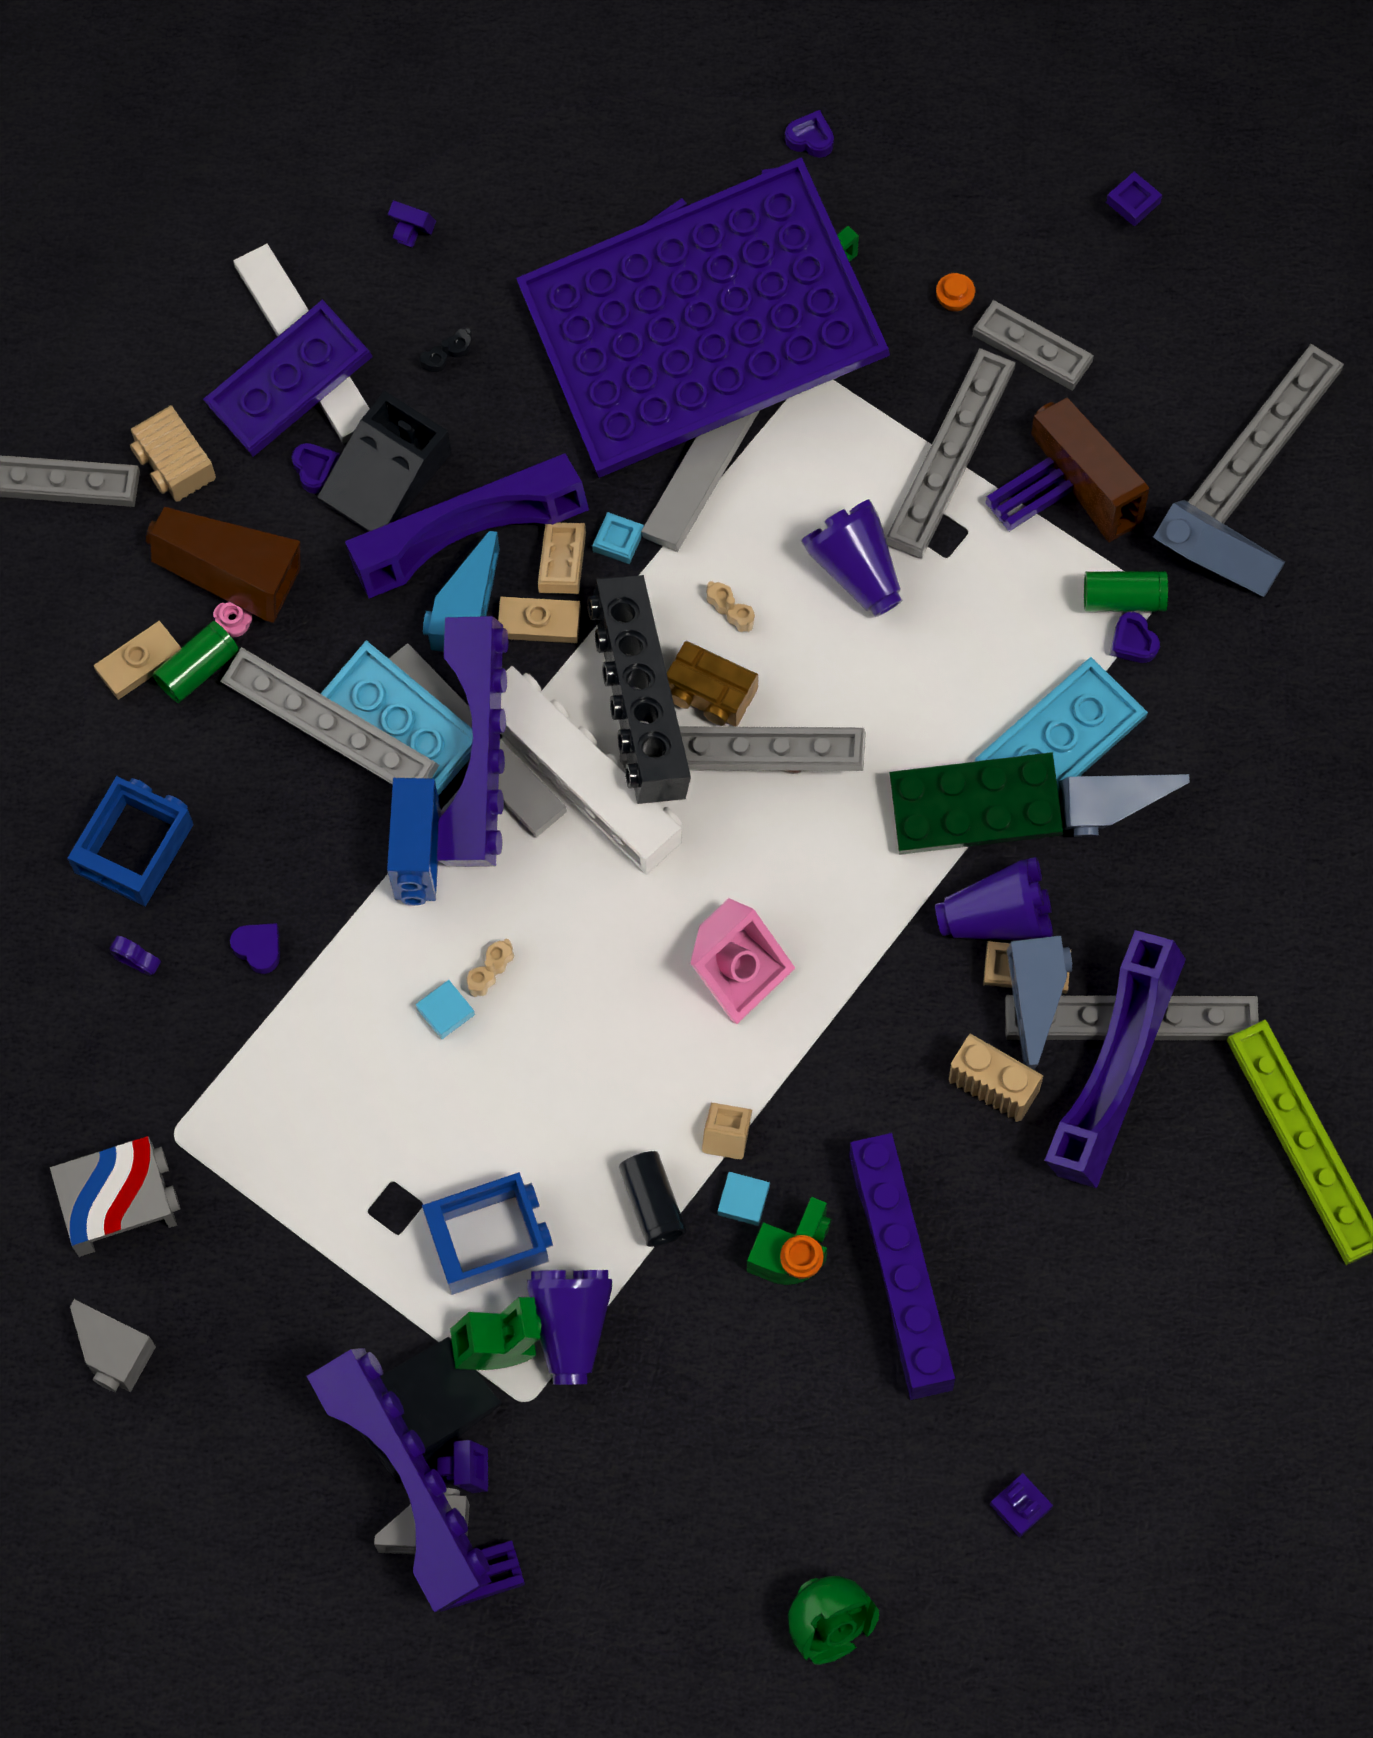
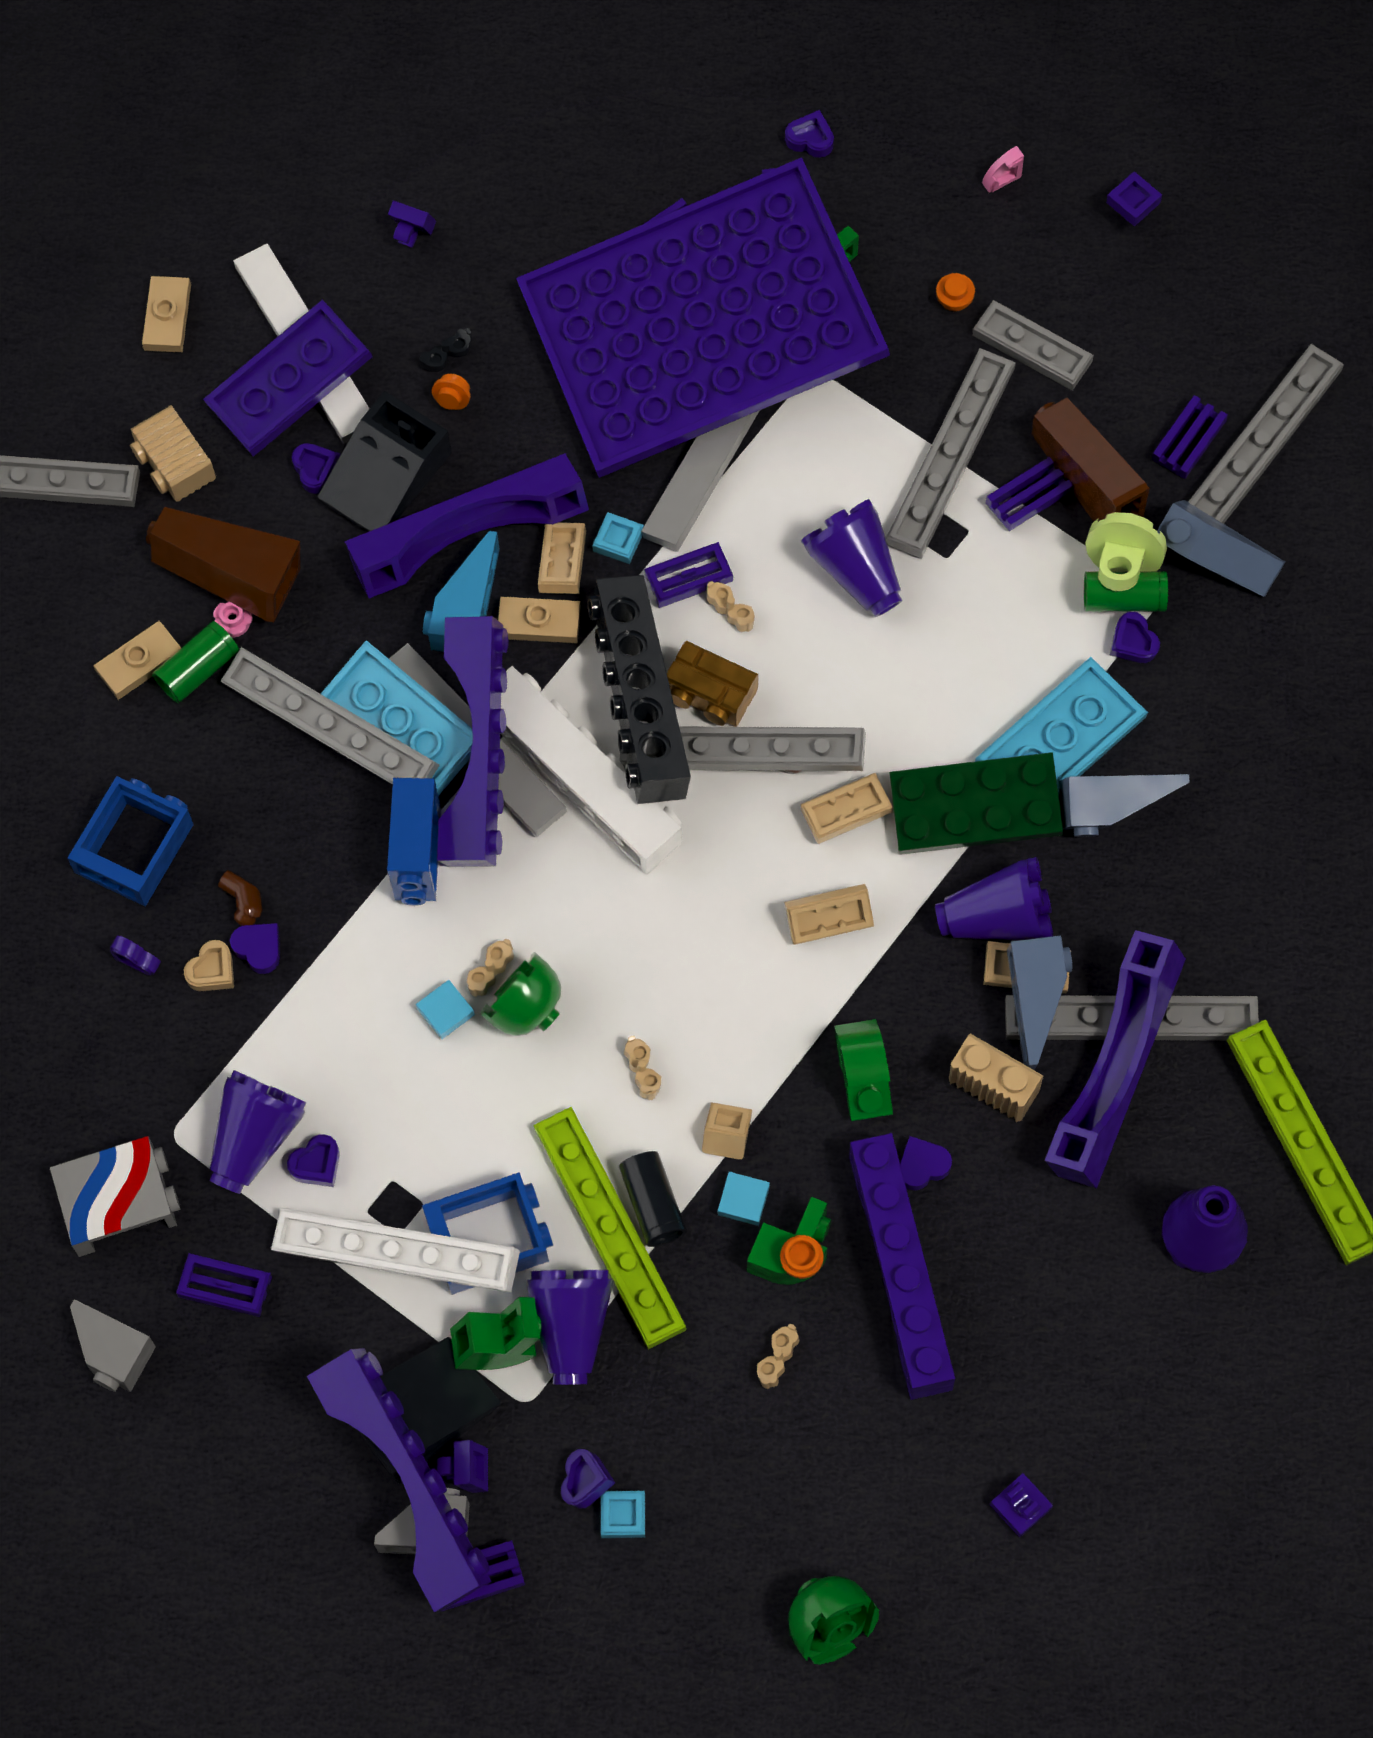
(166, 314): none -> tan plate
(211, 969): none -> tan tile
(247, 897): none -> reddish brown arm
(250, 1129): none -> dark purple cone
(258, 1294): none -> dark purple tile
(315, 1163): none -> dark purple tile
(396, 1250): none -> white tile
(451, 392): none -> orange plate
(526, 999): none -> green cylinder
(585, 1479): none -> dark purple tile
(610, 1228): none -> lime tile
(623, 1514): none -> medium azure tile
(646, 1079): none -> tan piece
(695, 587): none -> dark purple tile
(738, 958): bright pink slope -> none
(773, 1366): none -> tan piece
(829, 914): none -> tan plate
(846, 808): none -> tan plate
(864, 1069): none -> green brick
(924, 1162): none -> dark purple tile
(1004, 170): none -> bright pink tile
(1124, 544): none -> yellowish green tile
(1205, 412): none -> dark purple tile
(1205, 1229): none -> dark purple cone

